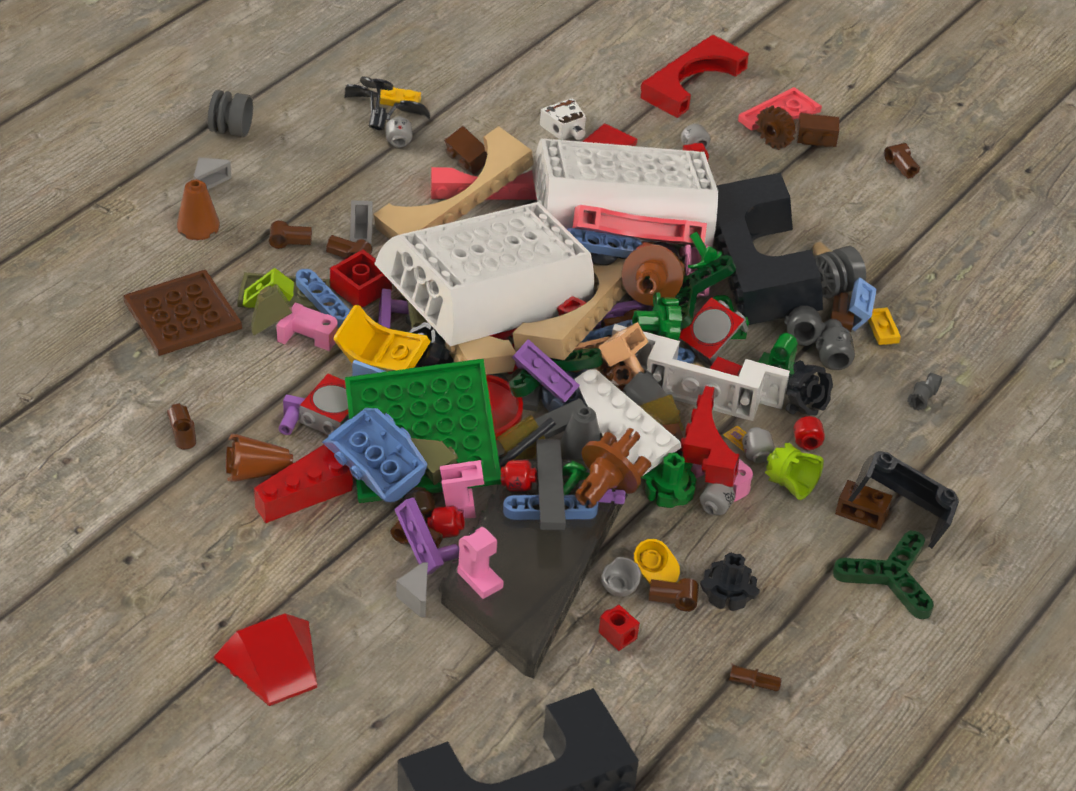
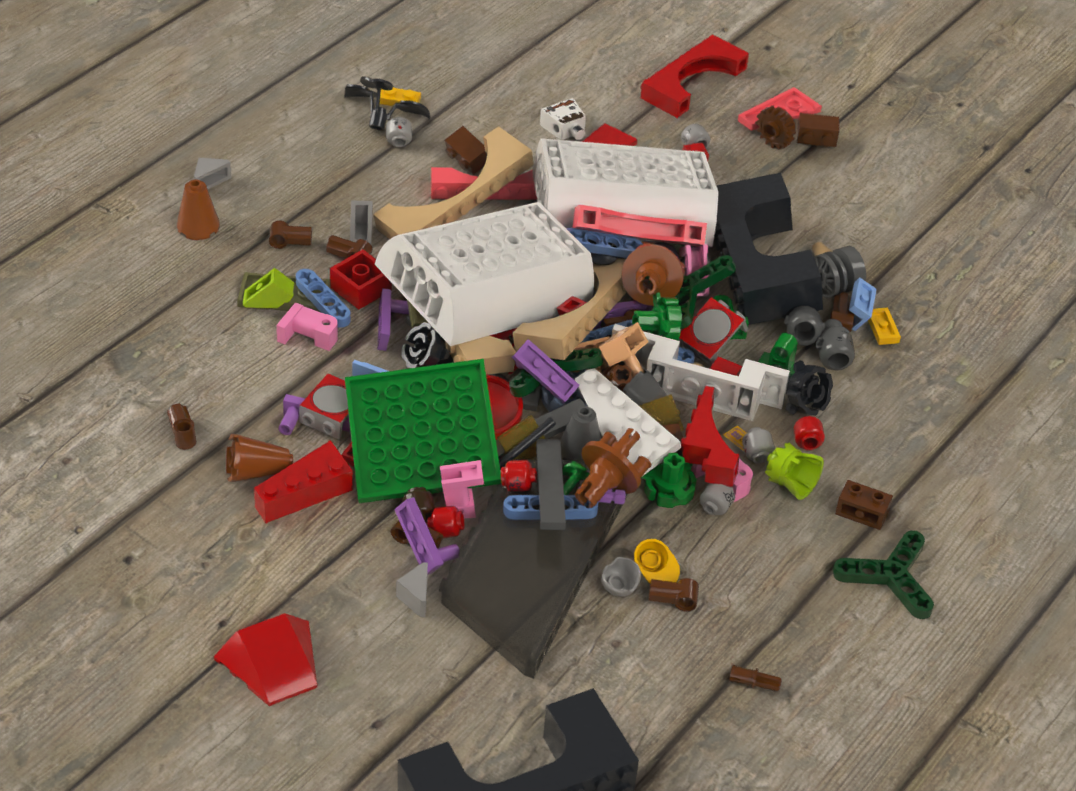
(182, 312): reddish brown plate -> none
(230, 113): dark grey wheel -> none
(269, 308): olive slope -> none
(376, 345): yellow bracket -> none
(378, 453): medium blue slope -> none
(436, 455): olive slope -> none
(474, 562): bright pink piece -> none
(618, 627): red brick -> none
(708, 254): green plant -> none
(730, 580): black piece -> none
(901, 157): reddish brown piece -> none
(911, 485): black windscreen -> none
(924, 390): dark grey connector -> none

